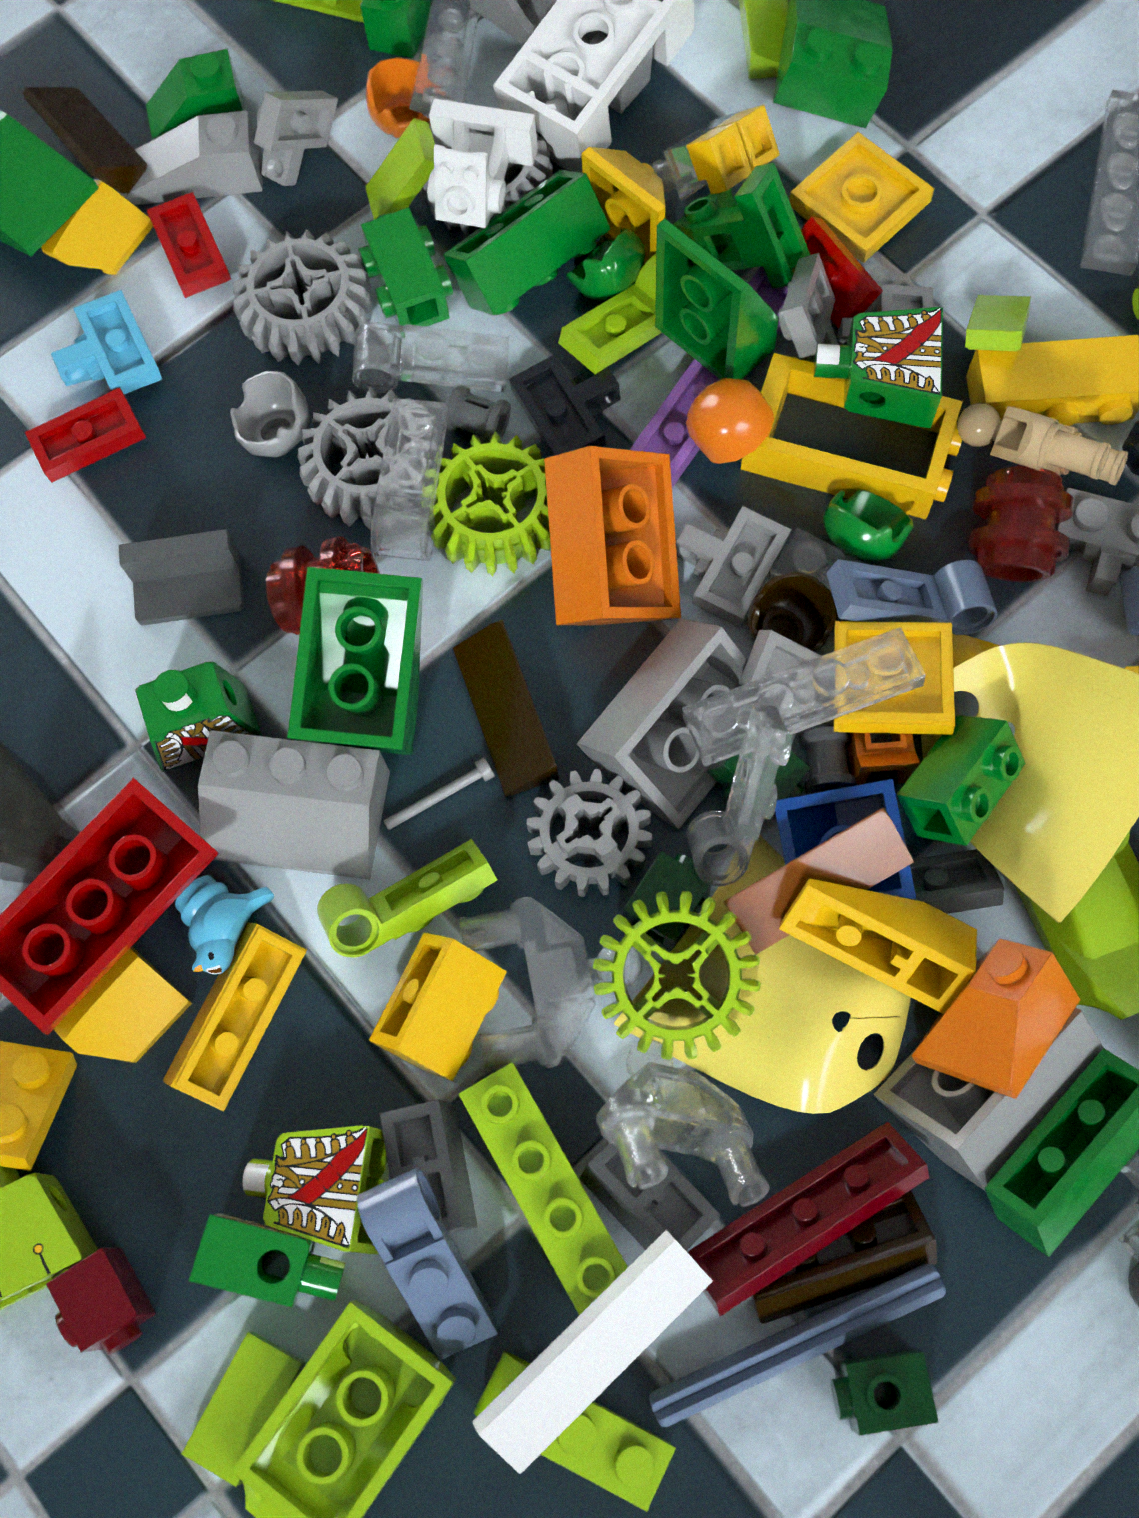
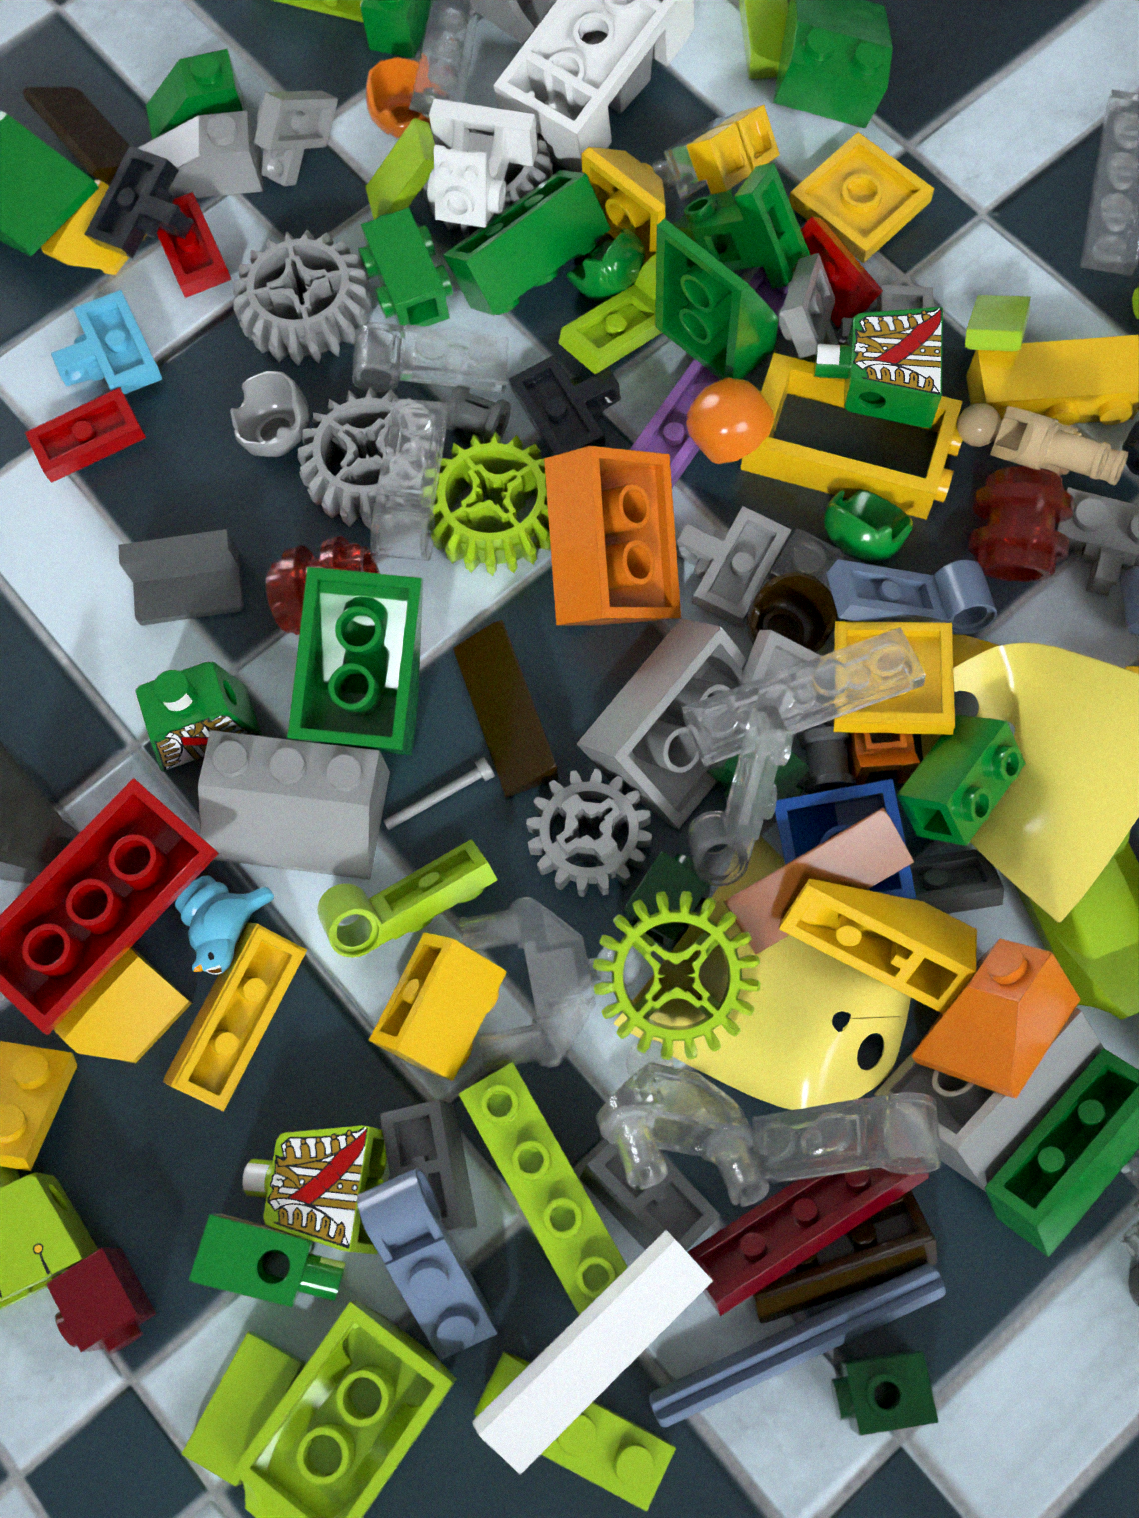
(138, 205): none -> black hinge
(849, 1136): none -> clear plate

